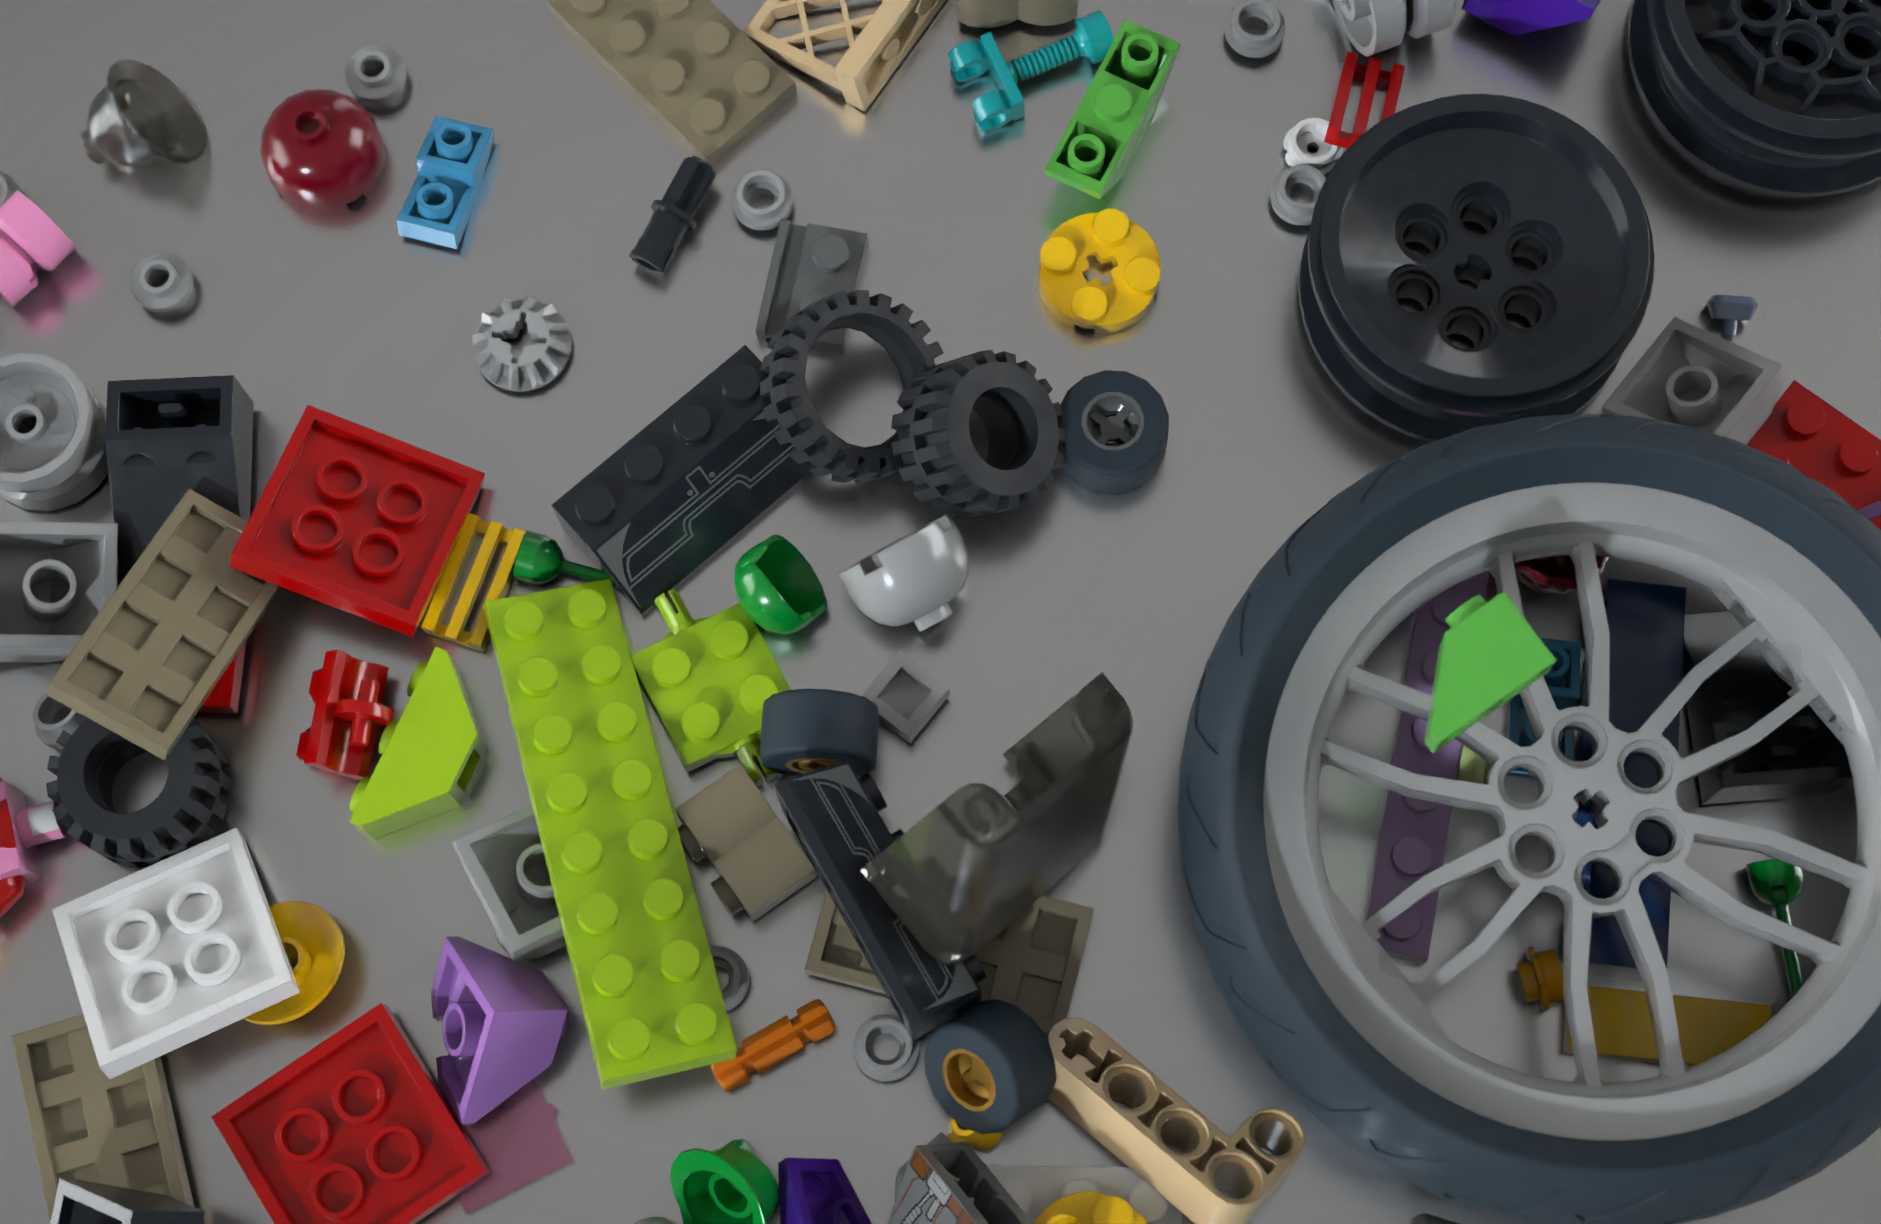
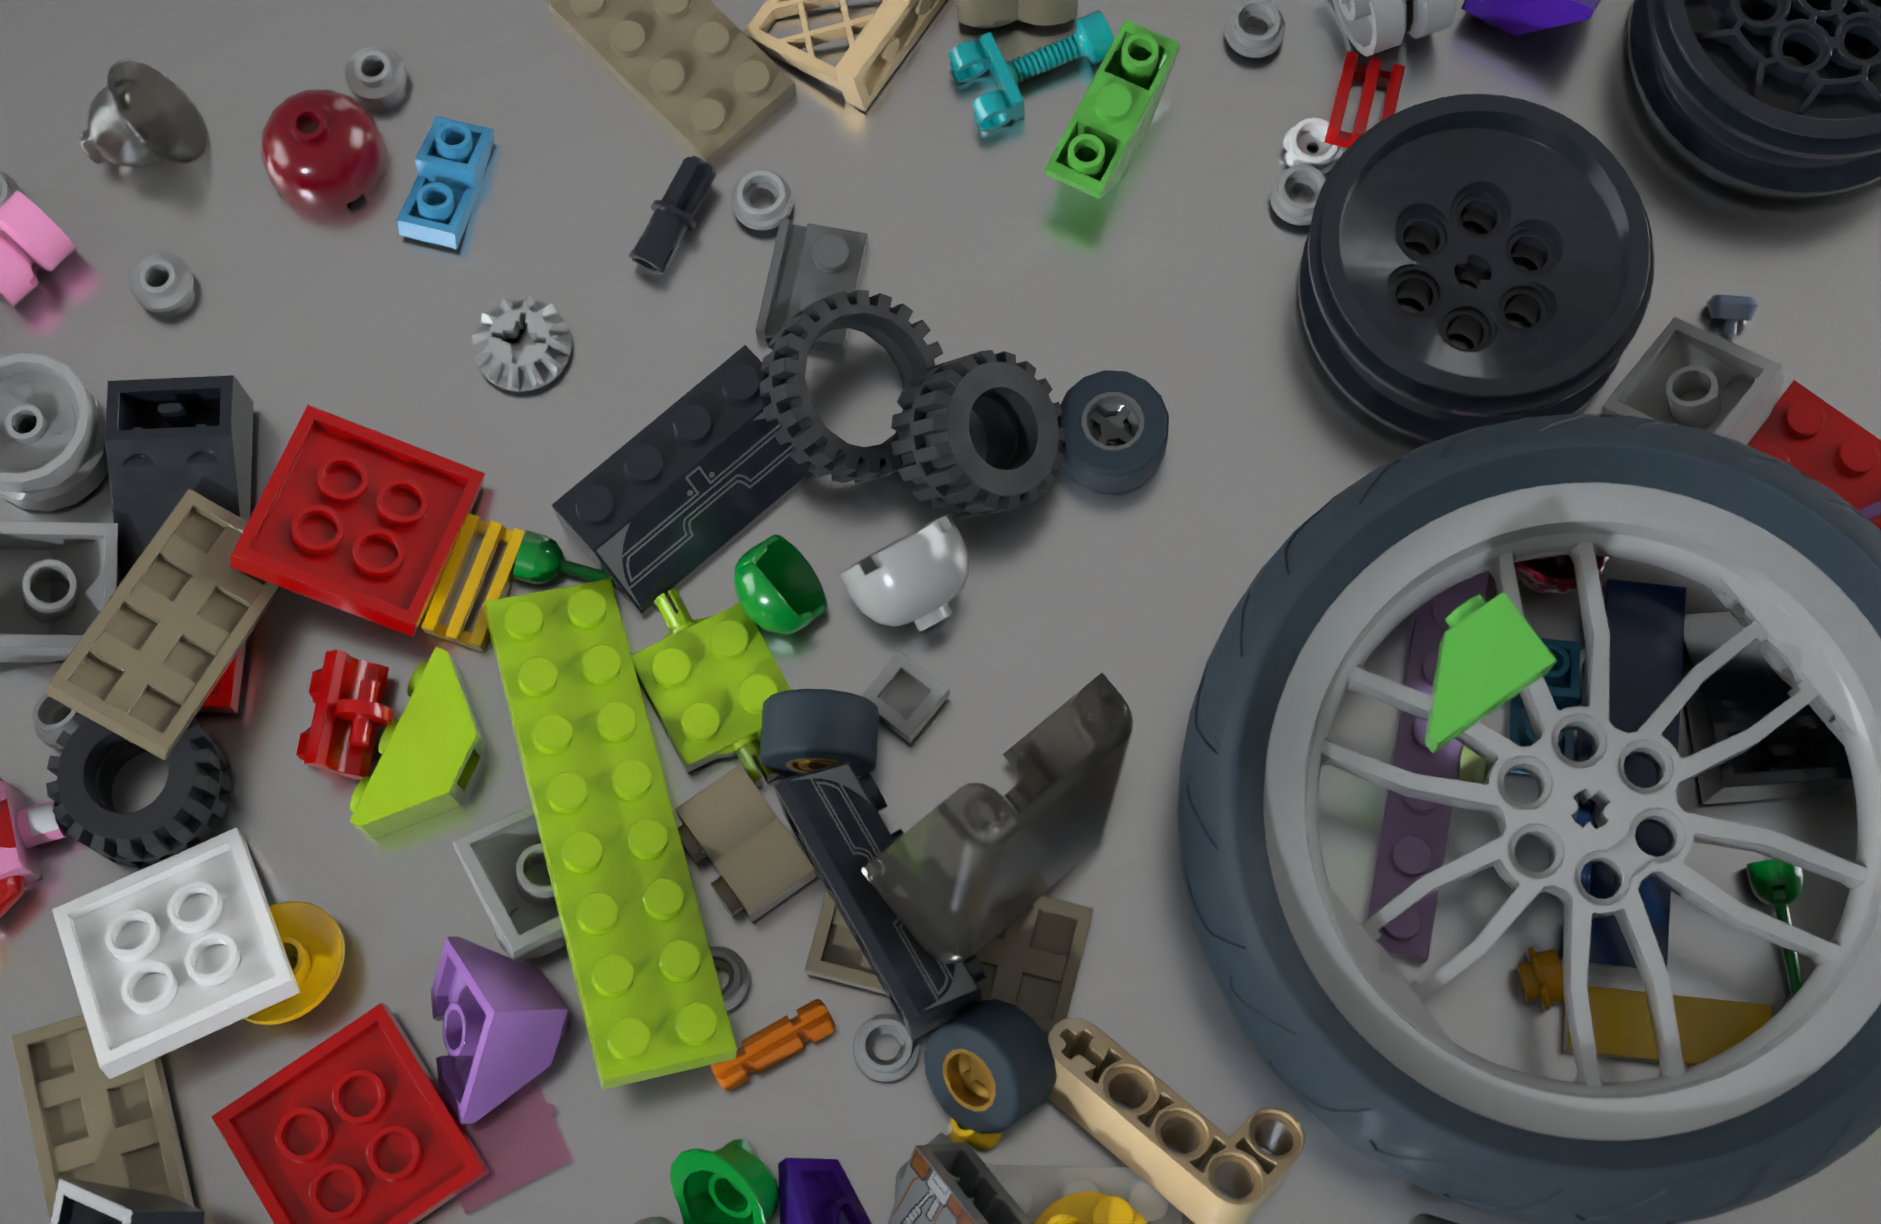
(1090, 304): yellow plate -> none

